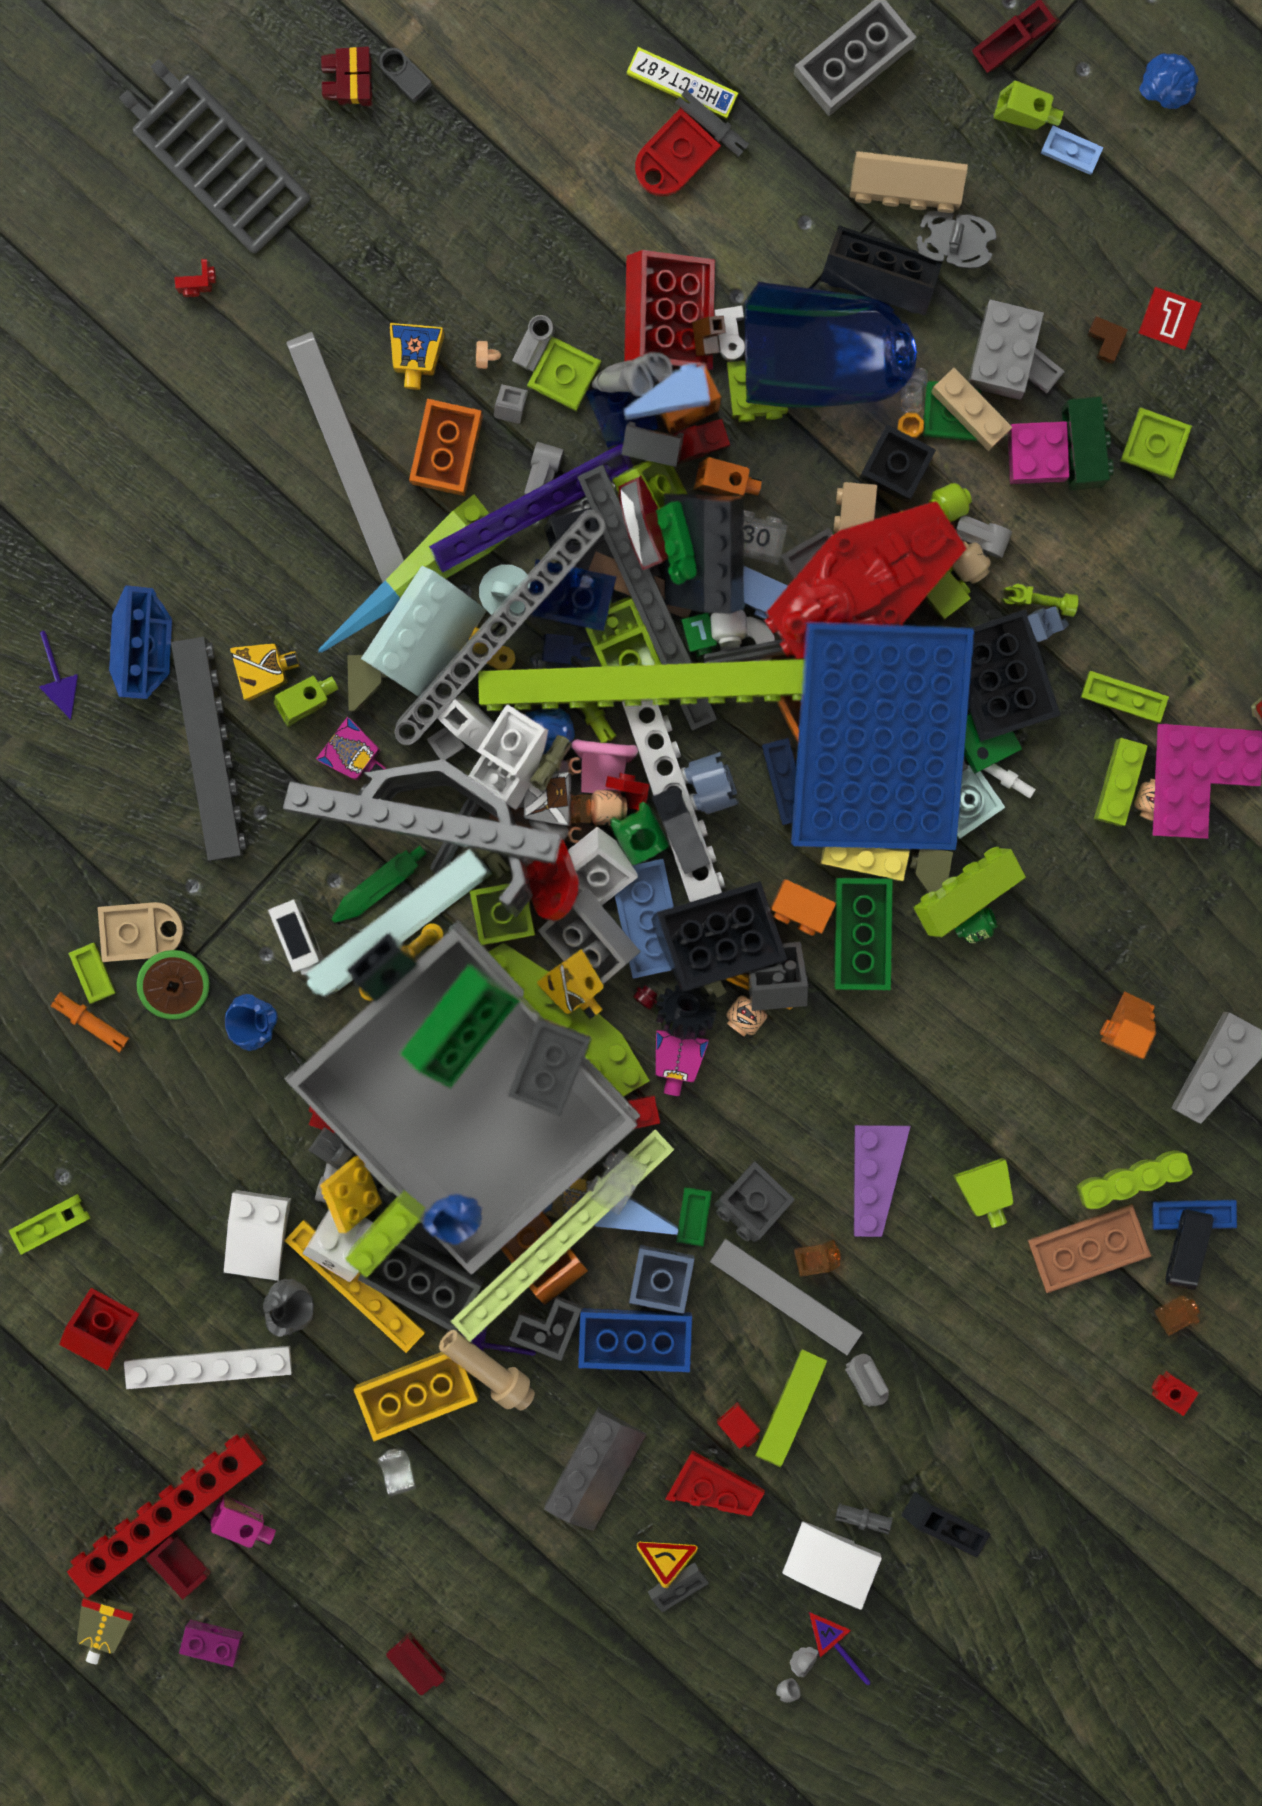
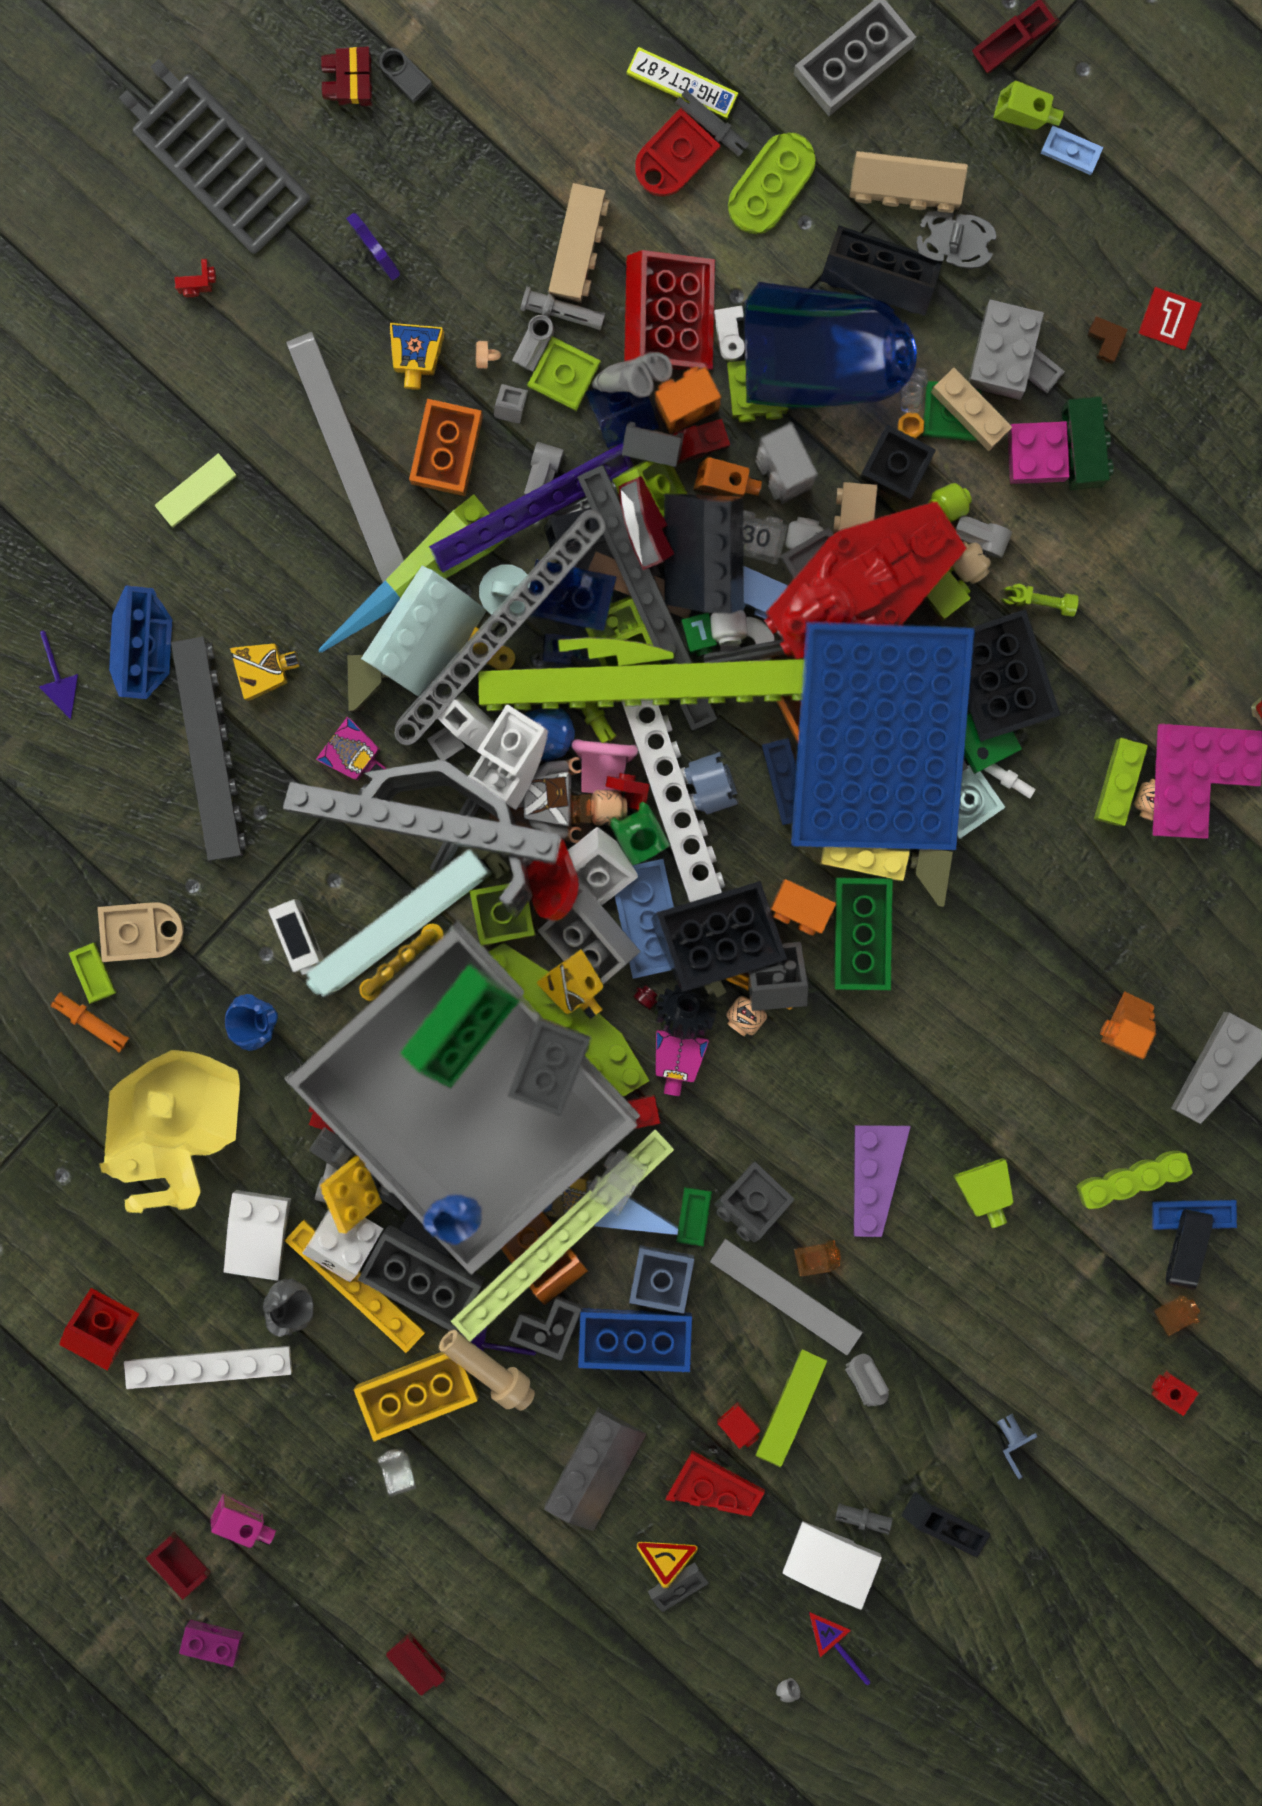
(48, 1225): lime plate -> none
(91, 1579): red brick -> none
(103, 1626): olive torso -> none
(162, 1118): none -> light yellow piece
(178, 968): reddish brown wheel -> none
(195, 490): none -> yellowish green tile
(295, 706): lime torso -> none
(373, 246): none -> dark purple tile
(378, 884): green piece -> none
(382, 967): black brick -> none
(385, 1233): lime brick -> none
(548, 305): none -> light grey pin
(550, 762): olive pin -> none
(577, 243): none -> tan brick
(626, 651): none -> lime slope
(677, 392): light blue slope -> none
(677, 542): green hinge -> none
(680, 829): black slope -> none
(706, 335): reddish brown piece -> none
(771, 183): none -> lime tile
(785, 464): none -> light grey brick
(801, 530): none -> white head
(803, 1661): light grey piece -> none
(969, 891): lime brick -> none
(978, 926): green head -> none
(1015, 1438): none -> sand blue bracket
(1046, 623): sand blue slope -> none
(1089, 1248): nougat tile -> none
(1124, 697): lime plate -> none
(1156, 443): lime plate -> none
(1169, 81): blue hair -> none

